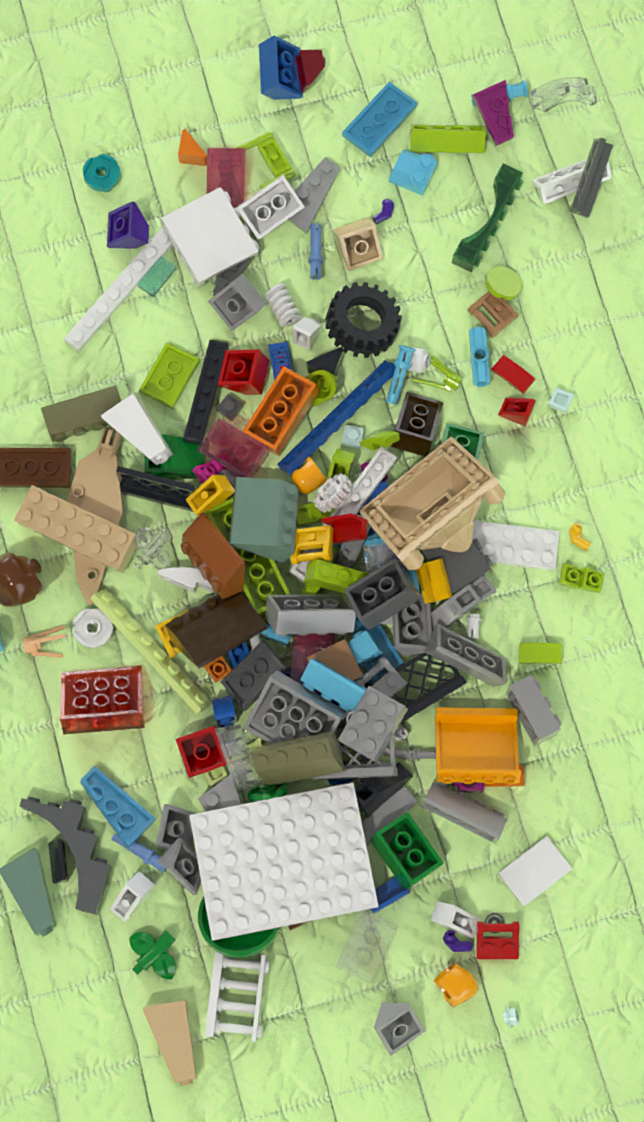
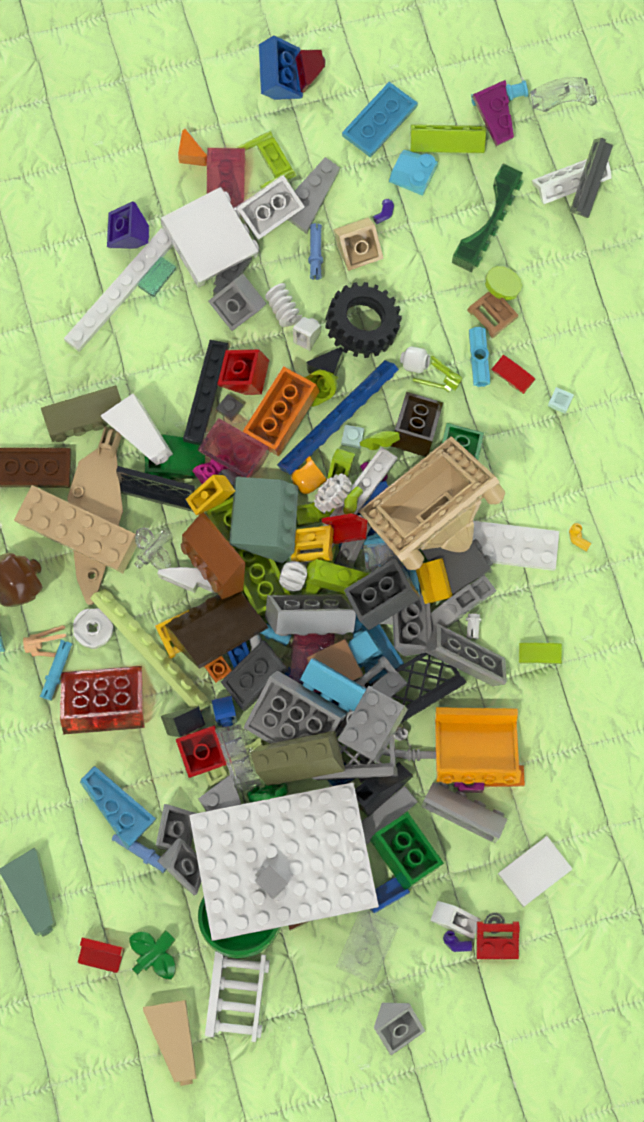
(56, 669): none -> medium azure pin
(58, 861): black slope -> none
(91, 874): dark grey arch -> none
(100, 955): none -> red panel
(101, 183): teal plate -> none
(132, 896): white slope -> none
(169, 375): lime tile -> none
(183, 721): none -> black slope
(270, 881): none -> light grey brick
(279, 357): blue tile -> none
(293, 576): none -> white piece
(351, 500): none -> lime arm
(405, 365): medium azure pin -> none
(457, 985): light orange piece -> none
(511, 1017): light aqua plate -> none
(517, 410): red slope -> none
(533, 710): light grey brick -> none
(582, 579): lime slope -> none

